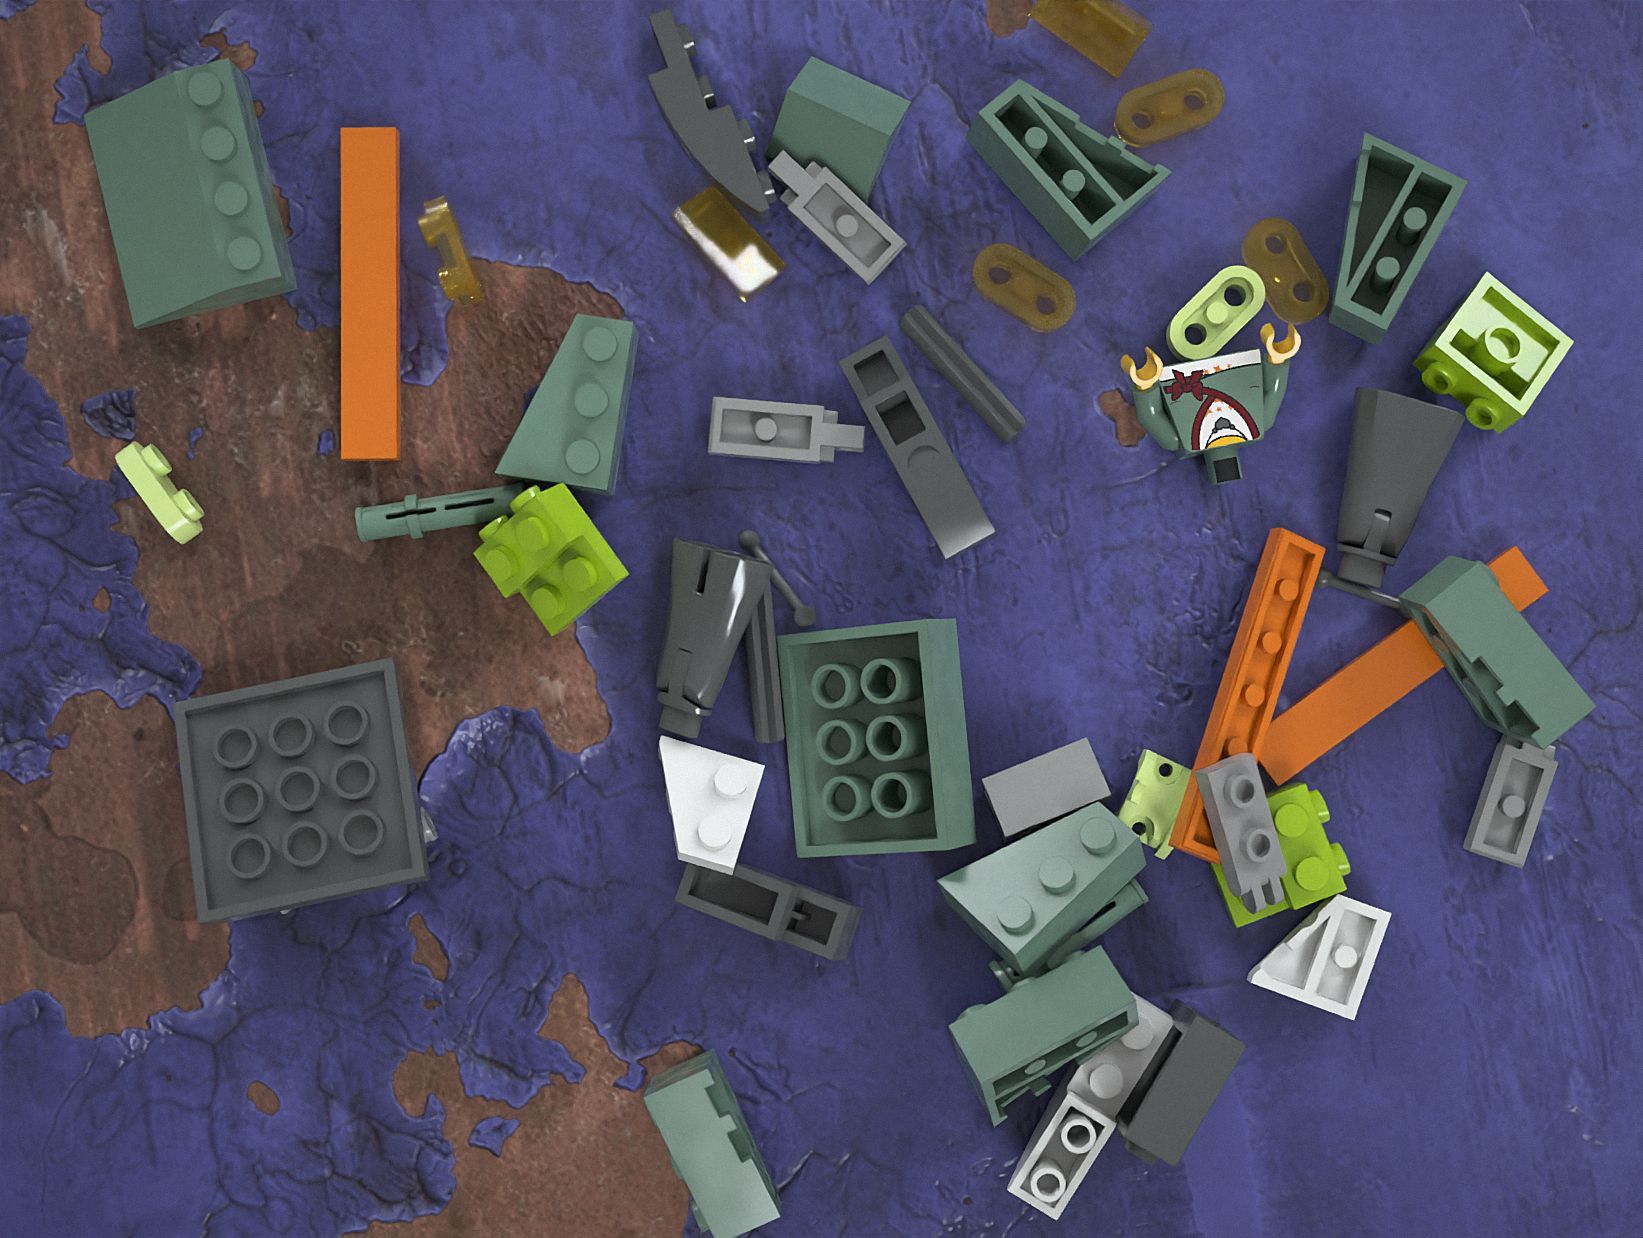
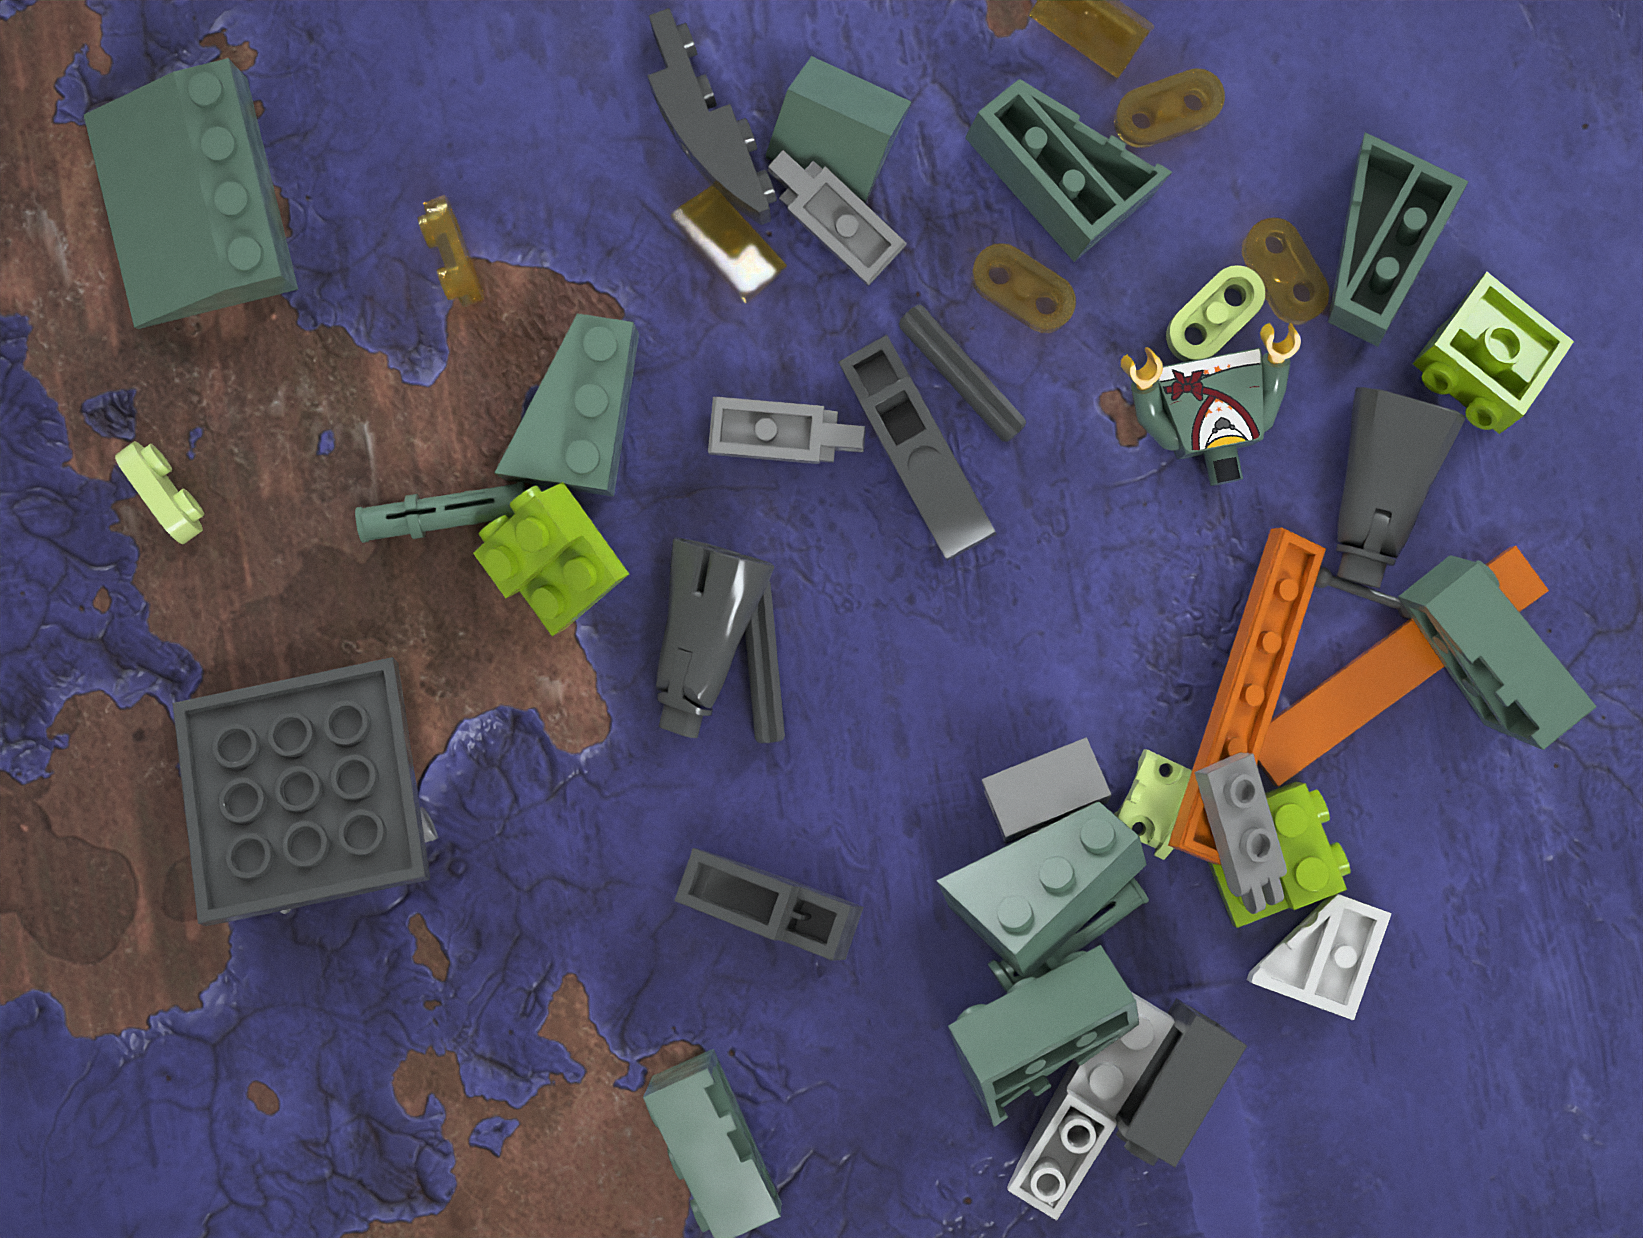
(370, 294): orange tile -> none
(708, 802): white wing -> none
(804, 614): dark grey hinge -> none
(877, 739): sand green slope -> none
(1511, 801): light grey hinge -> none

